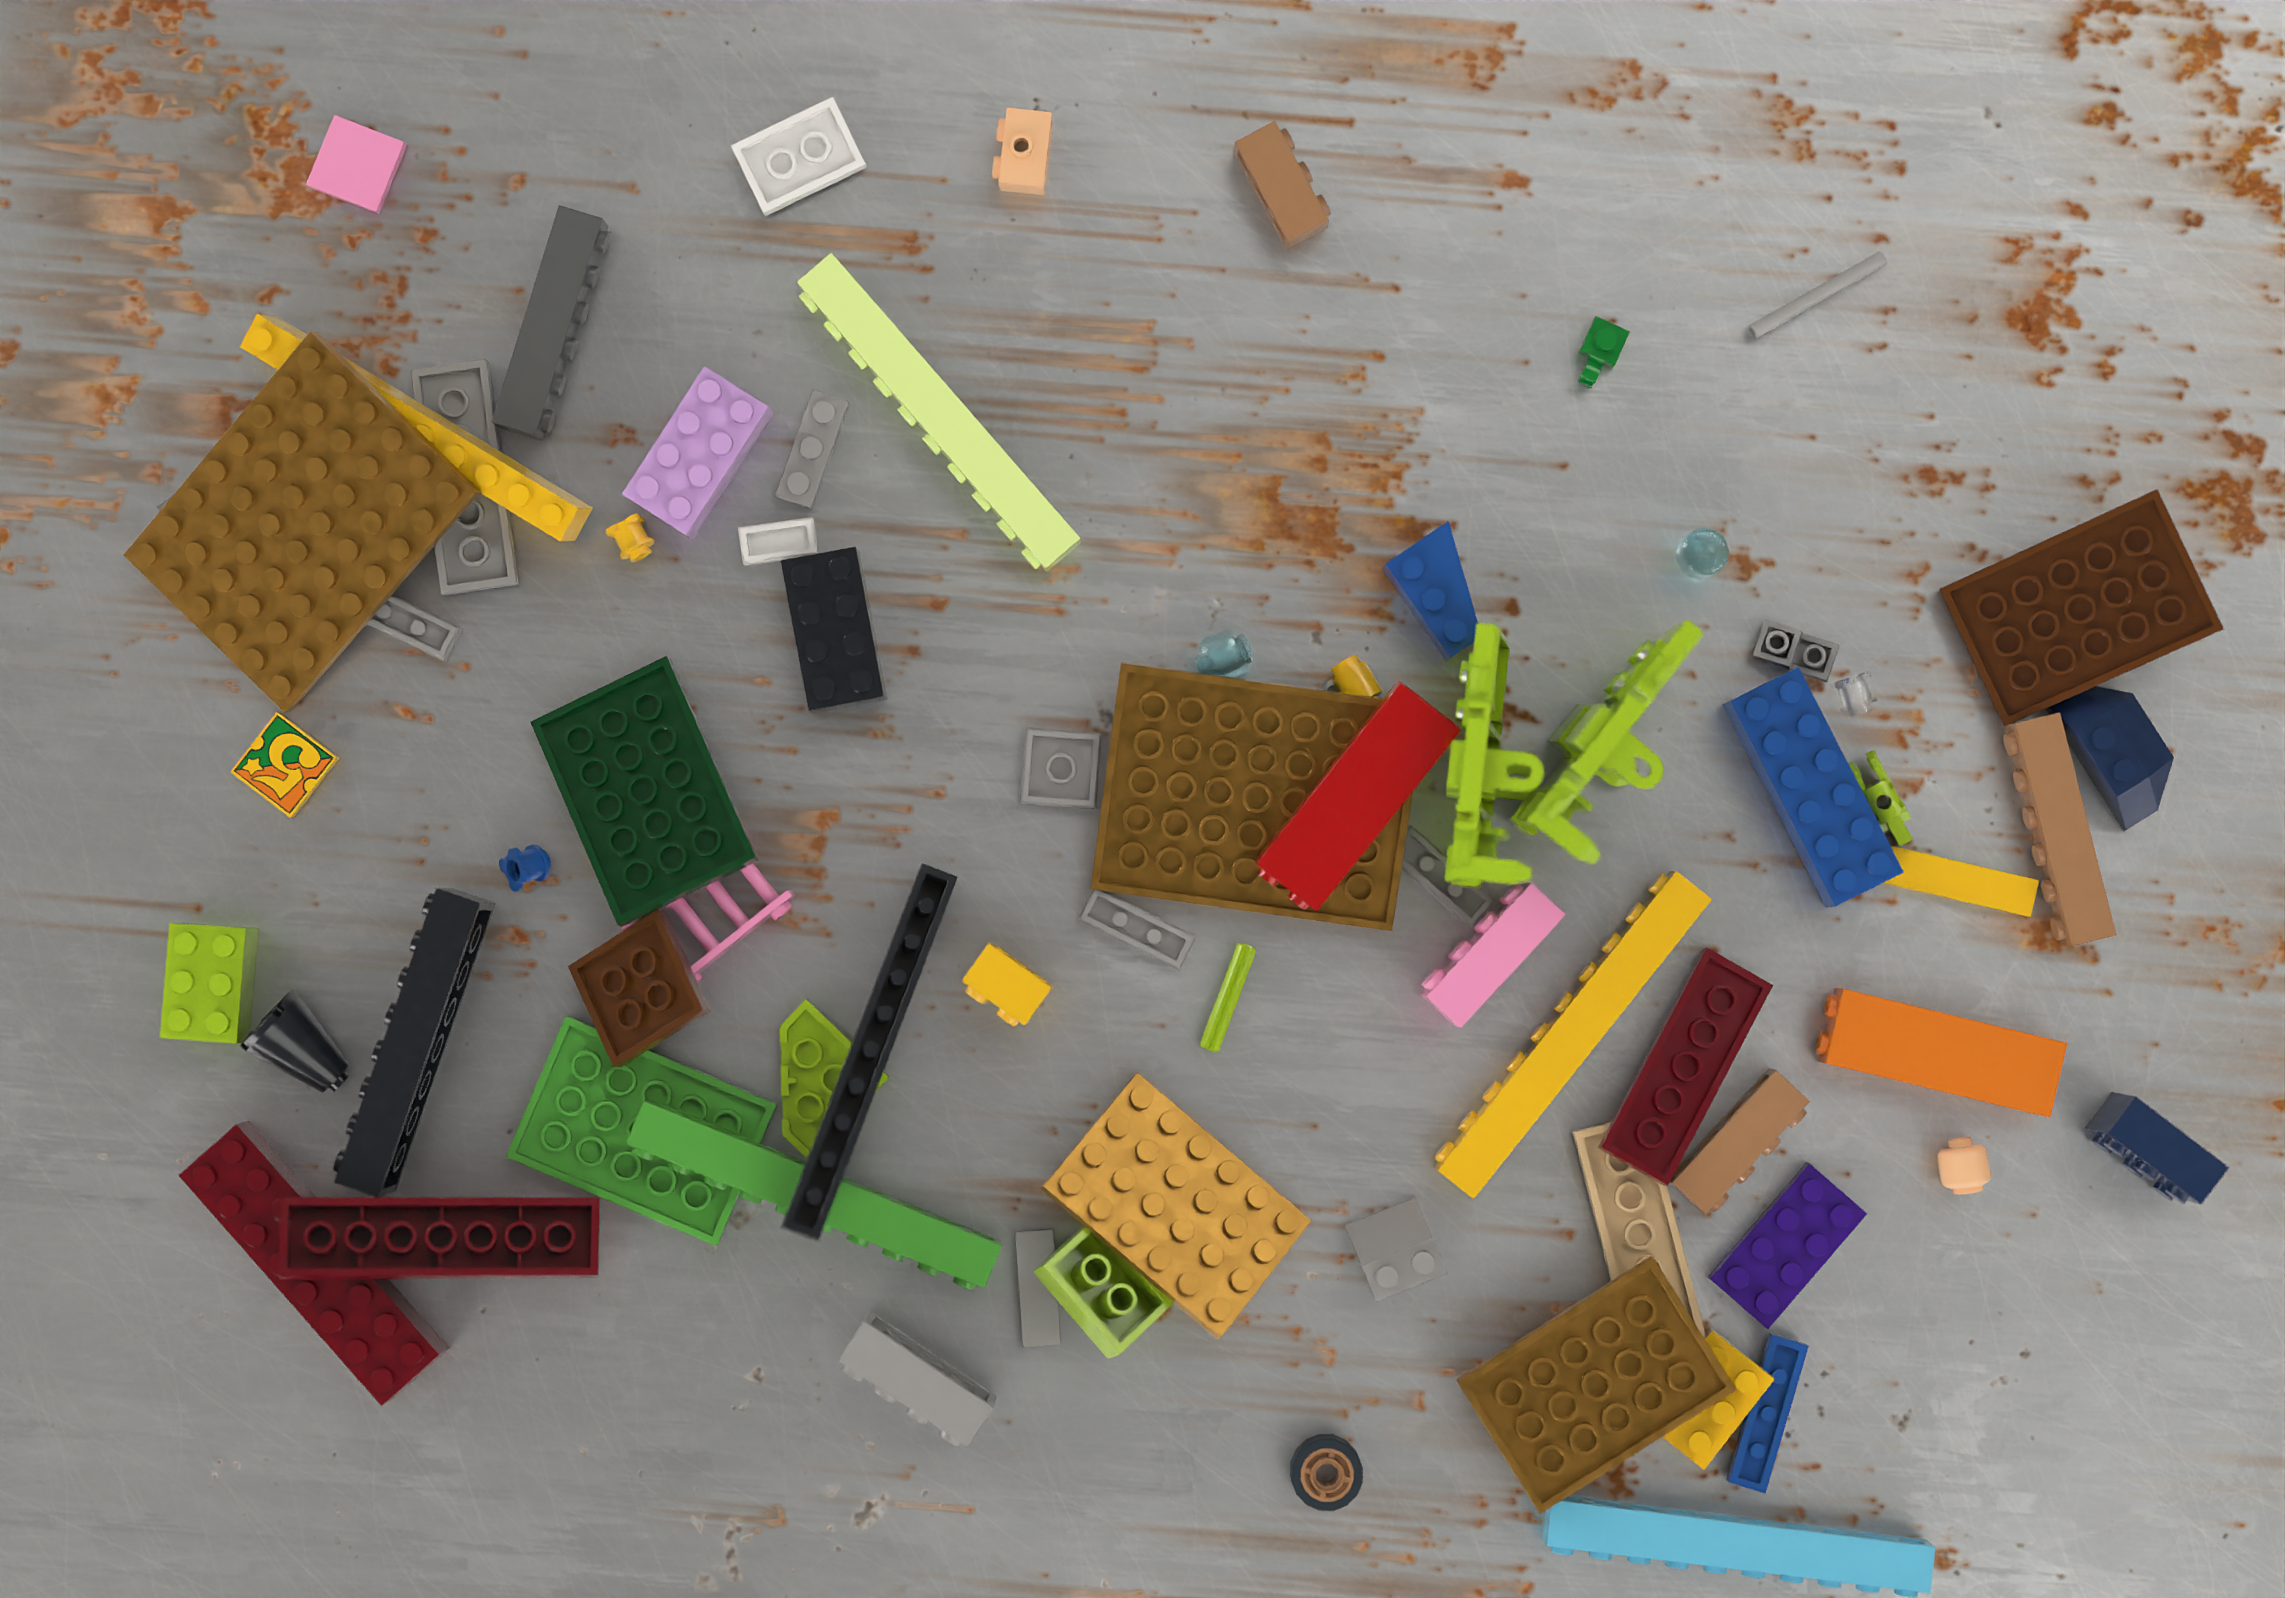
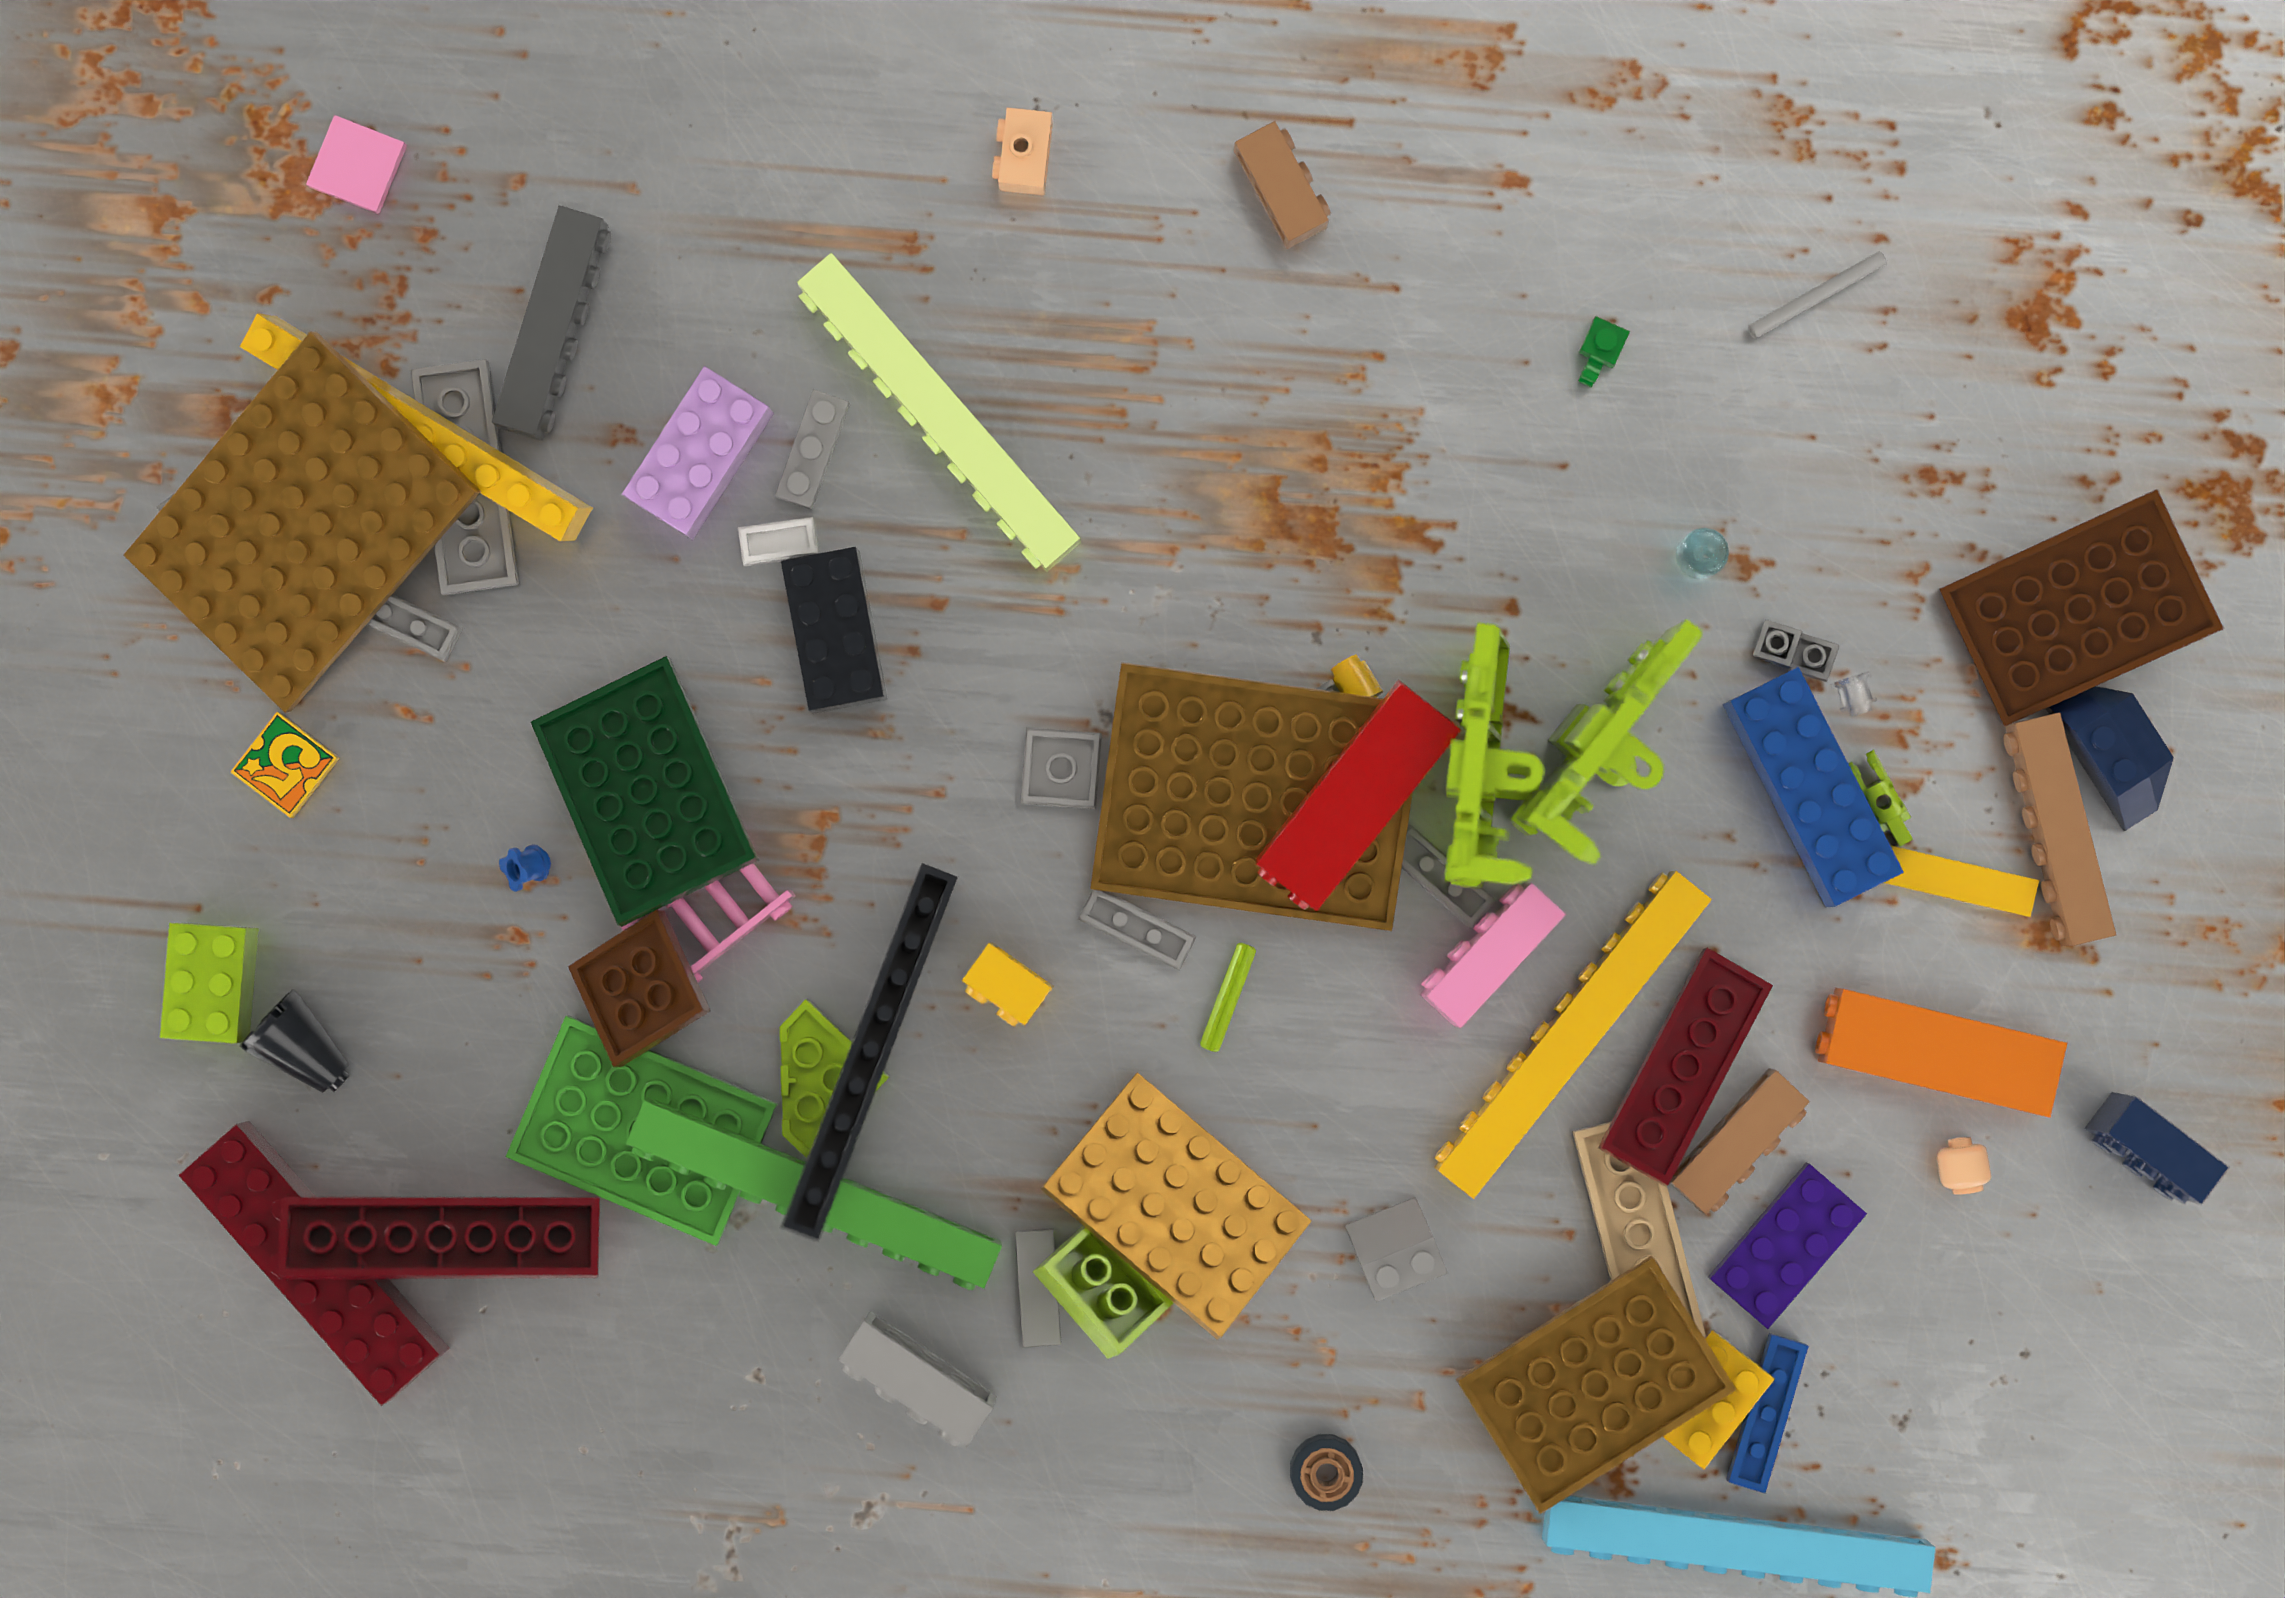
(413, 1042): black brick -> none
(631, 538): yellow brick -> none
(798, 156): white plate -> none
(1225, 654): clear light blue head -> none
(1436, 590): blue wedge -> none

